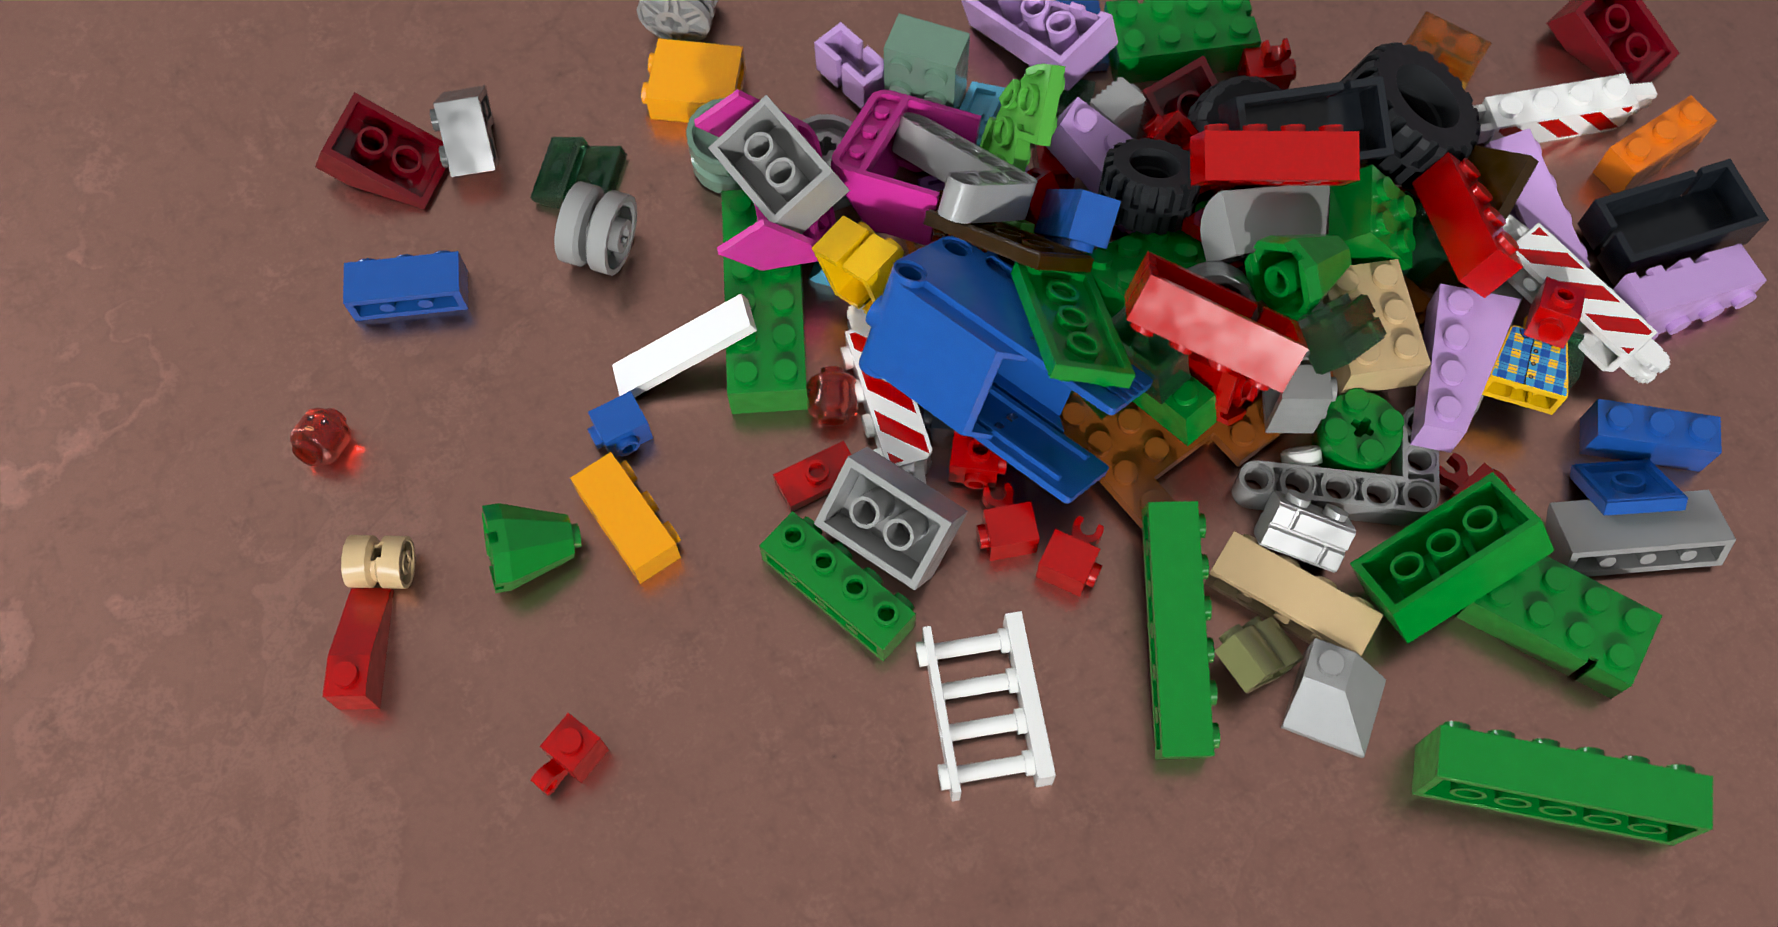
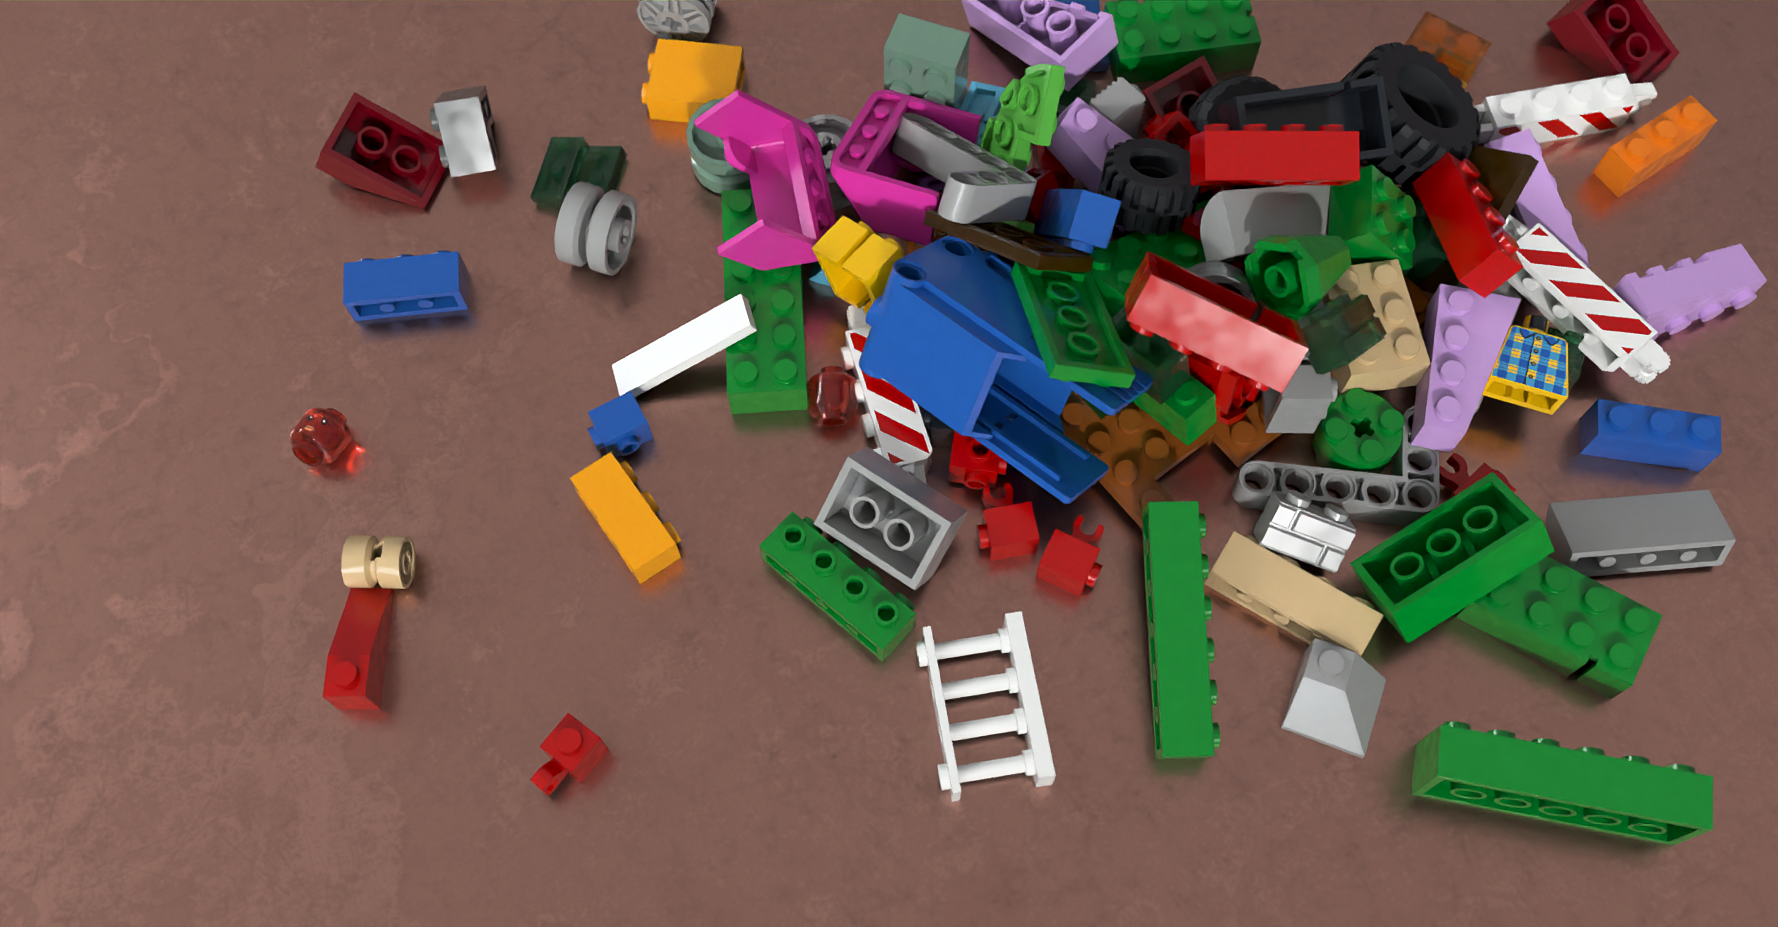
(526, 543): green cone -> none
(778, 168): light grey brick -> none
(812, 476): red plate -> none
(841, 60): lavender piece -> none
(1257, 652): olive brick -> none
(1269, 63): red brick -> none
(1302, 455): white tile -> none
(1555, 312): red brick -> none
(1628, 487): blue tile -> none
(1660, 227): black piece -> none

